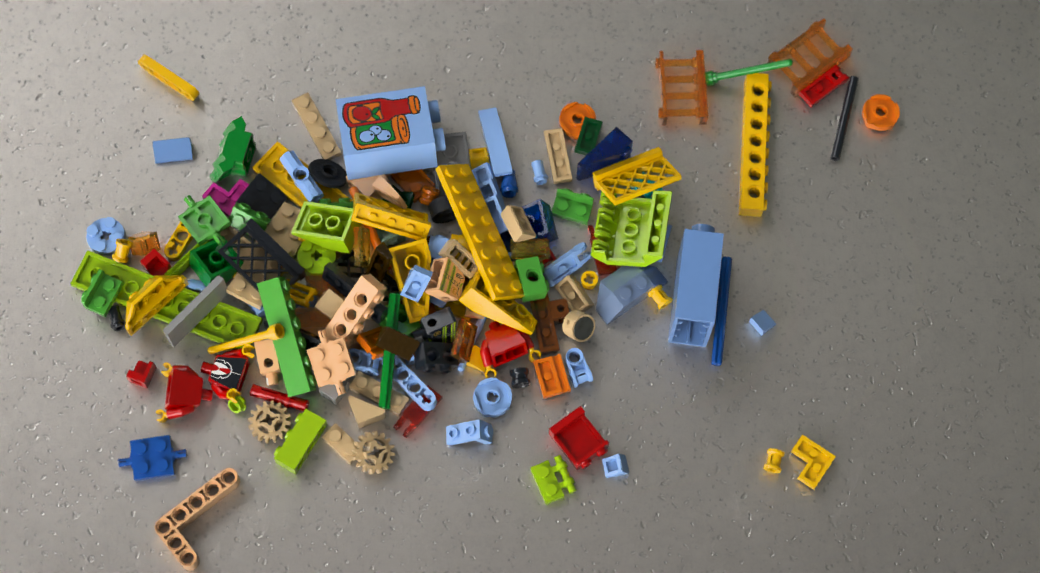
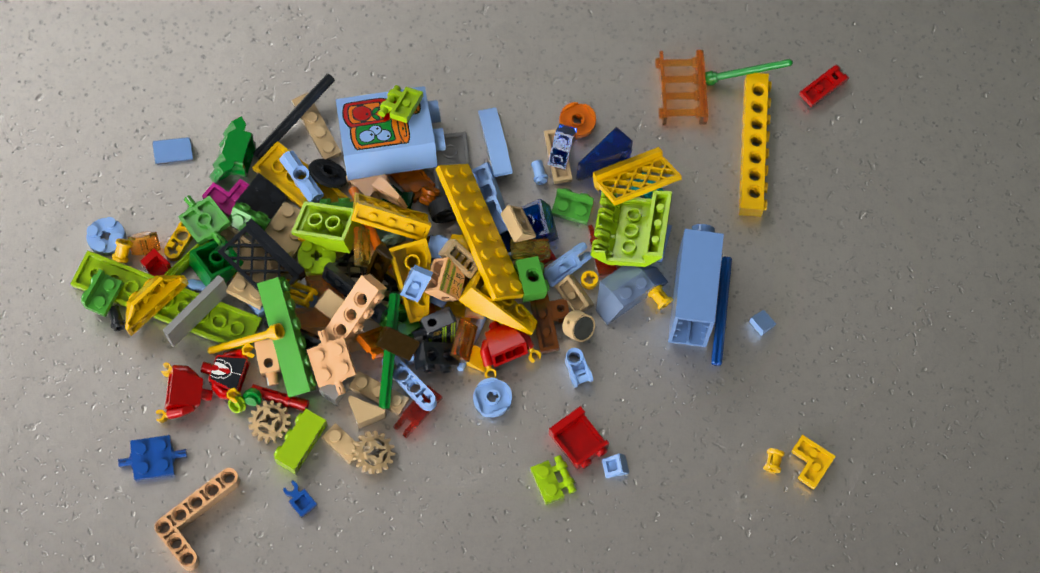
(142, 373): red panel -> none
(168, 77): yellow beam -> none
(252, 397): none -> green plate
(294, 115): none -> black axle
(300, 501): none -> blue plate
(365, 361): light blue piece -> none
(405, 106): none -> lime plate
(469, 431): light blue bracket -> none
(478, 157): yellow slope -> none
(509, 186): blue cone -> none
(520, 377): black wheel -> none
(551, 376): orange plate -> none
(562, 146): none -> clear blue slope
(588, 136): dark green panel -> none
(840, 55): clear orange fence -> none
(844, 118): black piece -> none
(874, 120): orange plate -> none

